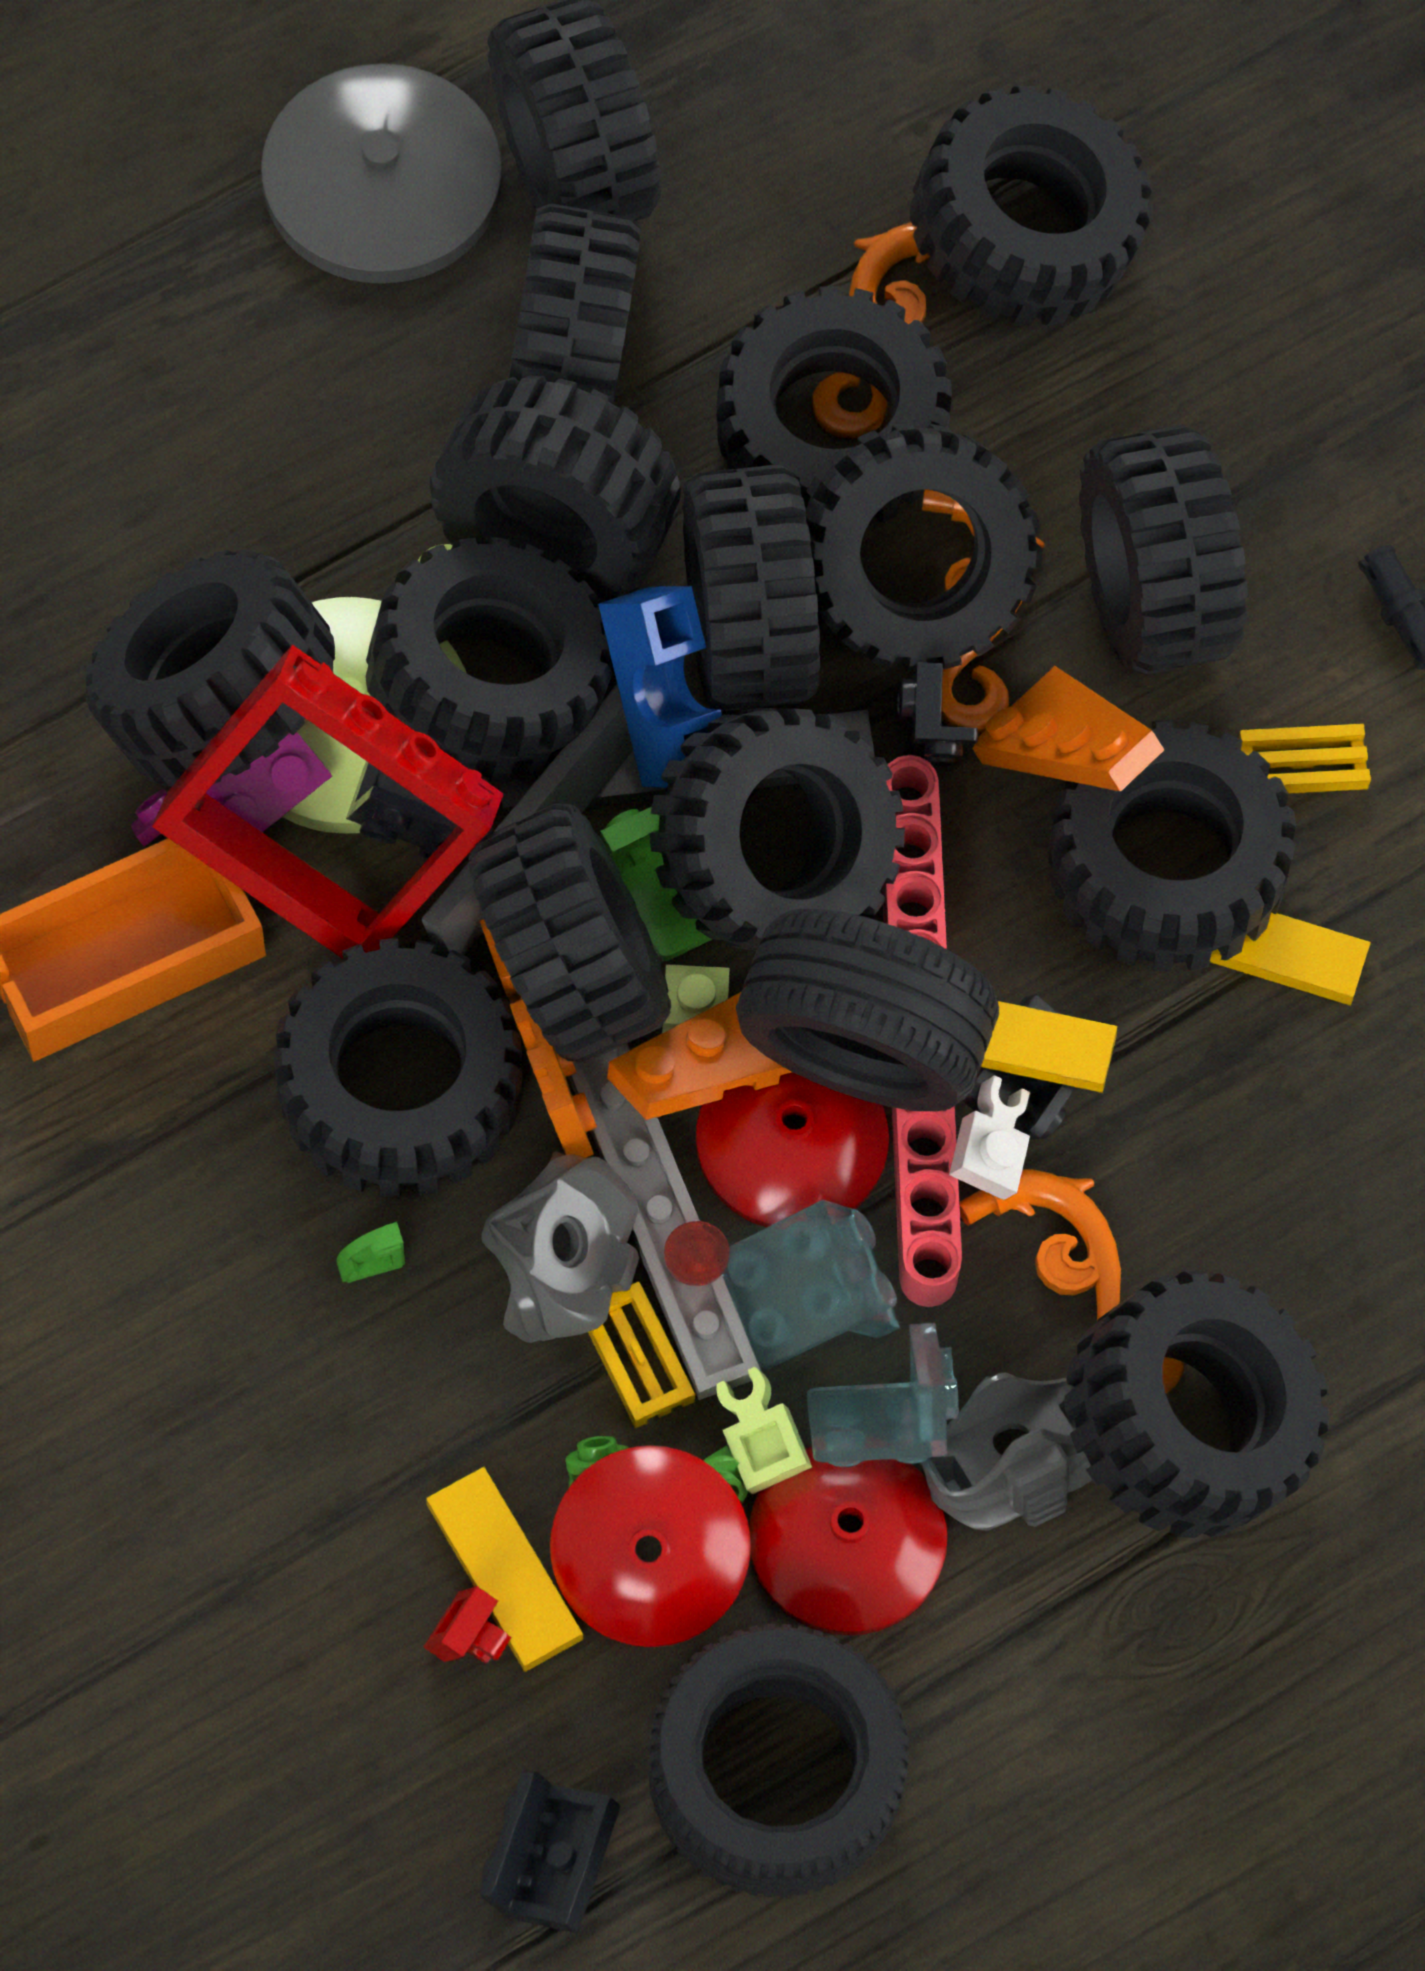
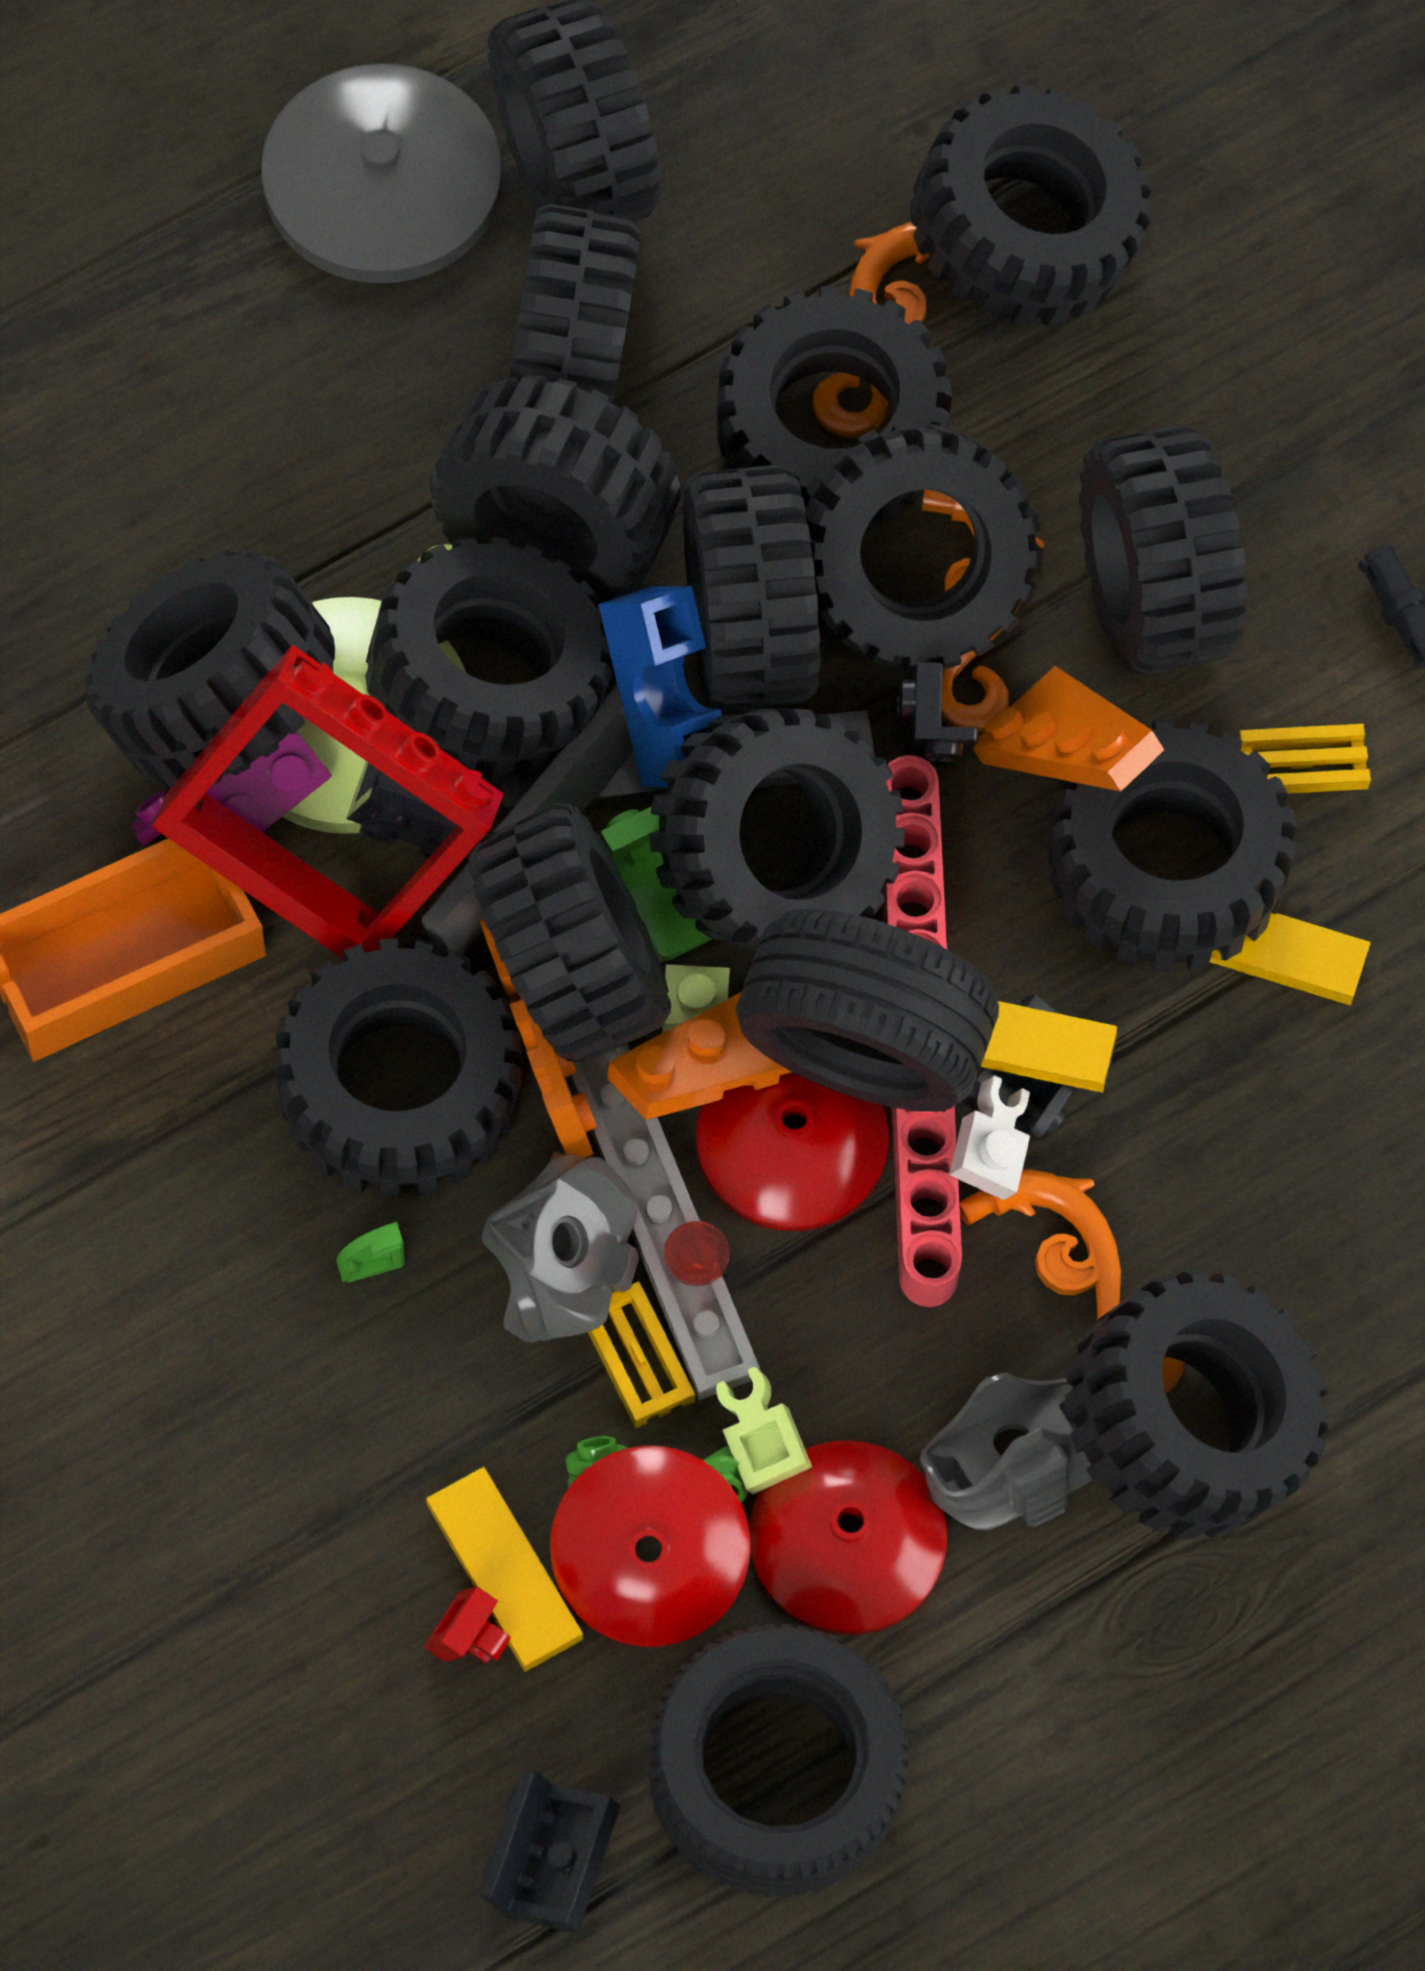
(809, 1283): clear light blue bracket -> none
(892, 1418): clear light blue bracket -> none

